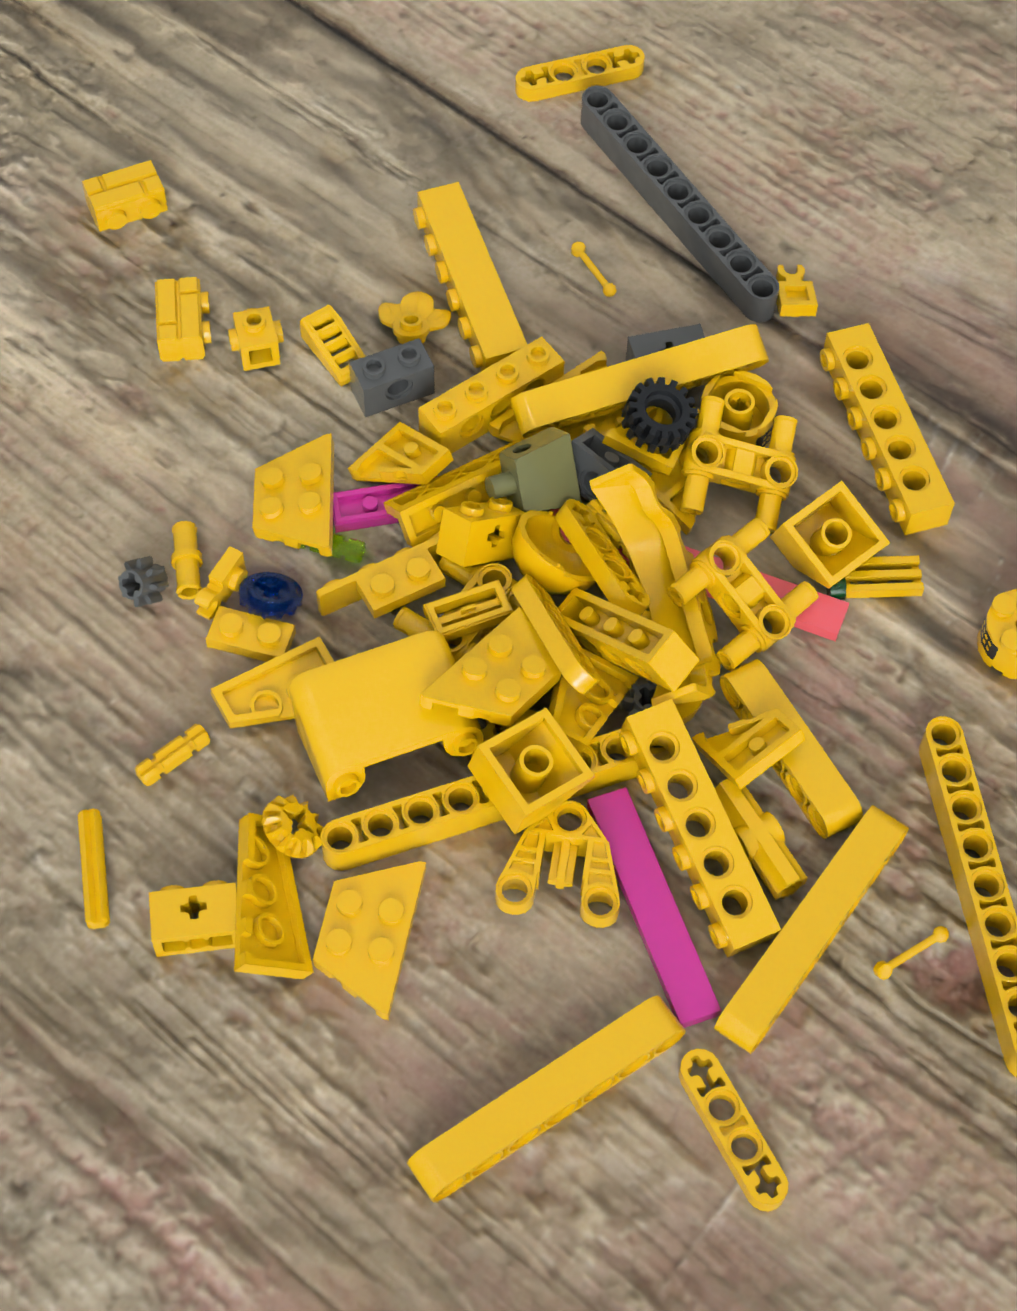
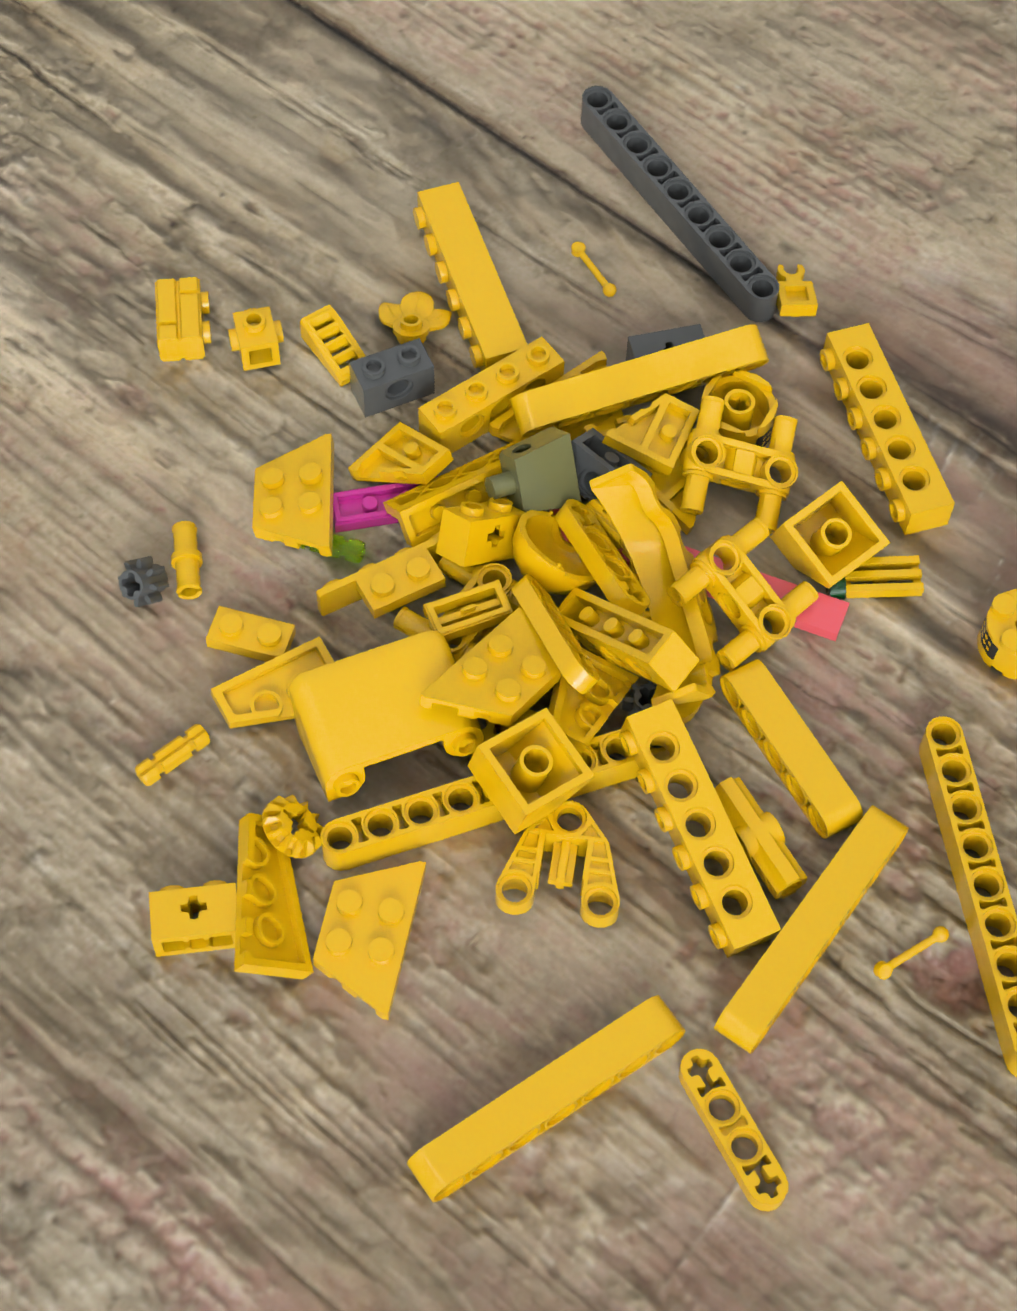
(93, 869): yellow axle -> none
(125, 196): yellow brick -> none
(223, 581): yellow plate -> none
(270, 585): clear blue gear -> none
(578, 68): yellow beam -> none
(654, 909): dark pink tile -> none
(668, 399): black tyre -> none
(751, 745): yellow wing -> none

